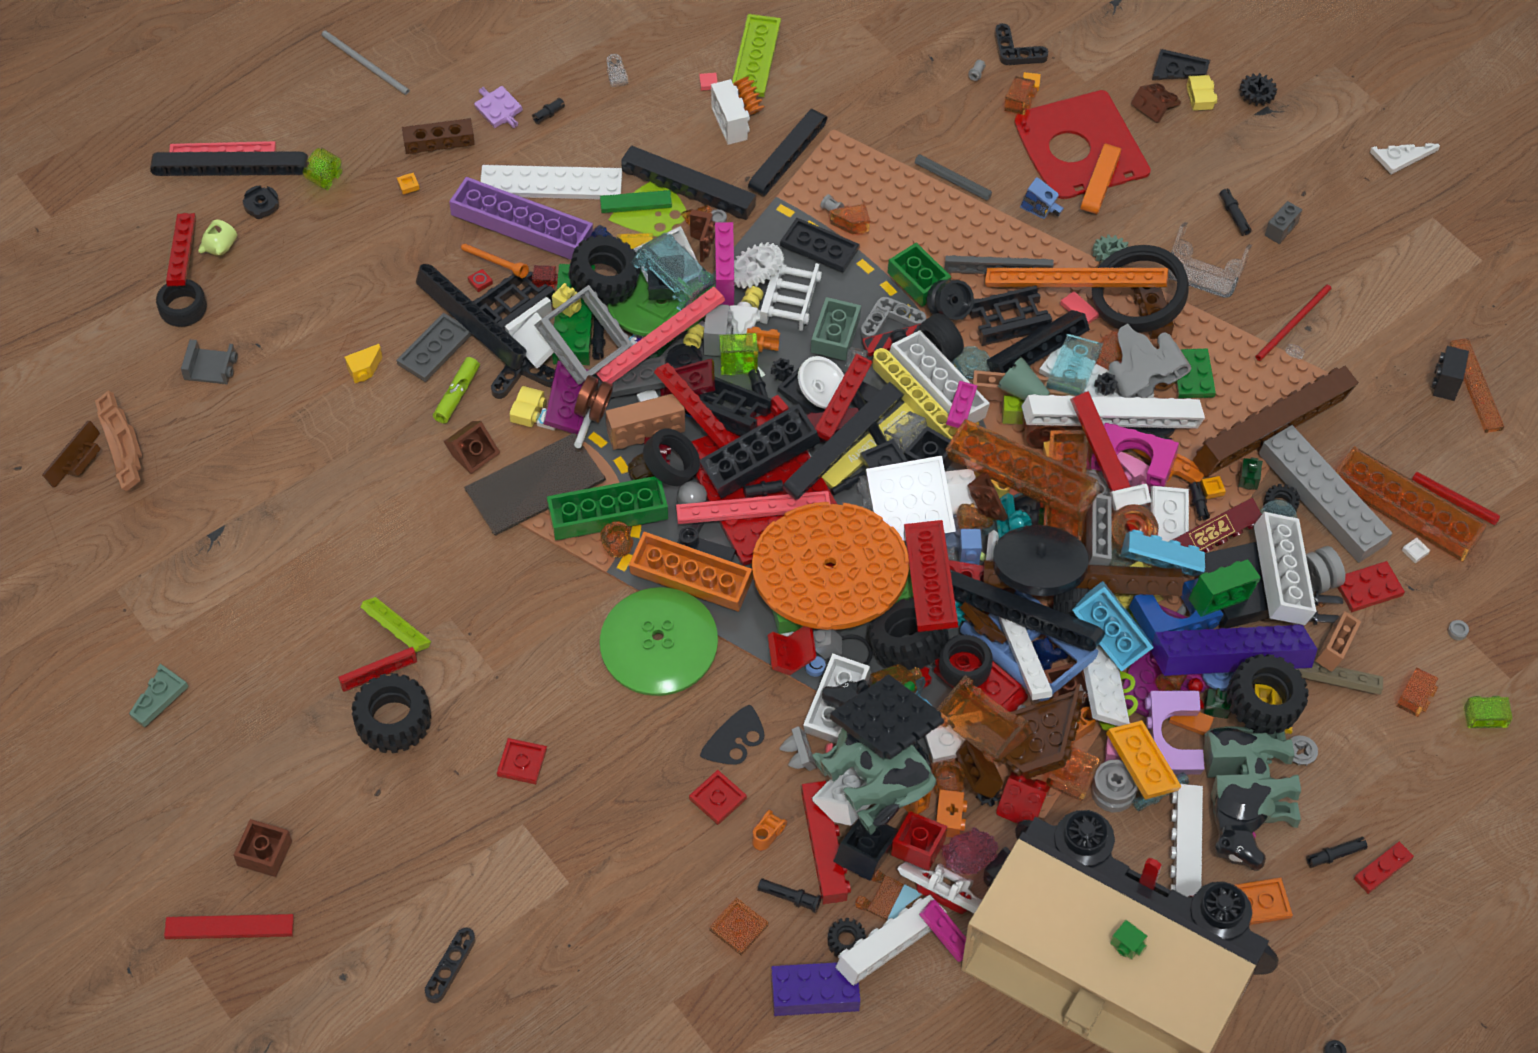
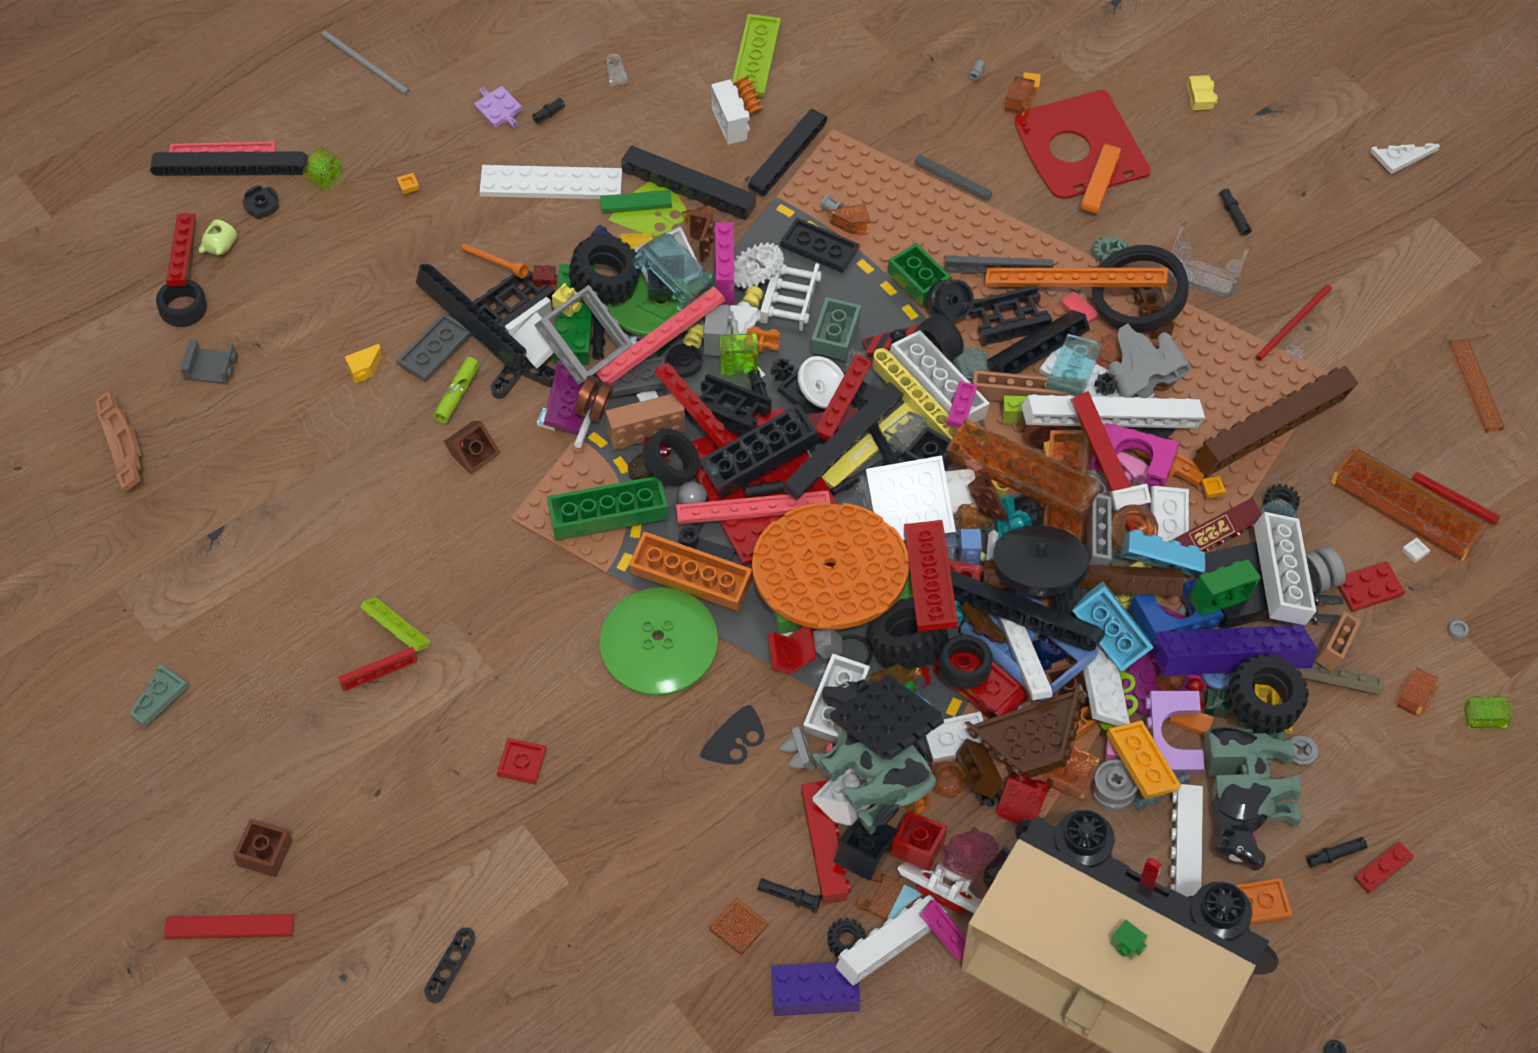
(74, 456): reddish brown bracket -> none
(385, 691): black tyre -> none
(438, 136): reddish brown brick -> none
(480, 280): red tile -> none
(519, 218): medium lavender brick -> none
(523, 486): clear smoke piece -> none
(527, 406): light yellow brick -> none
(616, 533): clear orange hair -> none
(699, 377): dark red tile -> none
(706, 80): coral tile -> none
(717, 797): red plate -> none
(719, 215): light grey tile -> none
(770, 828): orange piece -> none
(778, 405): red plate -> none
(816, 667): medium blue tile -> none
(882, 455): black plate -> none
(885, 313): light grey beam -> none
(953, 803): orange brick -> none
(983, 721): clear orange windscreen -> none
(1010, 51): black beam -> none
(1022, 381): sand green cone -> none
(1041, 200): medium blue torso -> none
(1154, 100): copper bracket -> none
(1179, 66): black wing -> none
(1199, 381): green plate -> none
(1199, 501): black pin -> none
(1250, 473): dark green brick -> none
(1258, 89): black gear -> none
(1283, 222): dark grey brick -> none
(1325, 493): light grey brick -> none
(1449, 373): black brick -> none

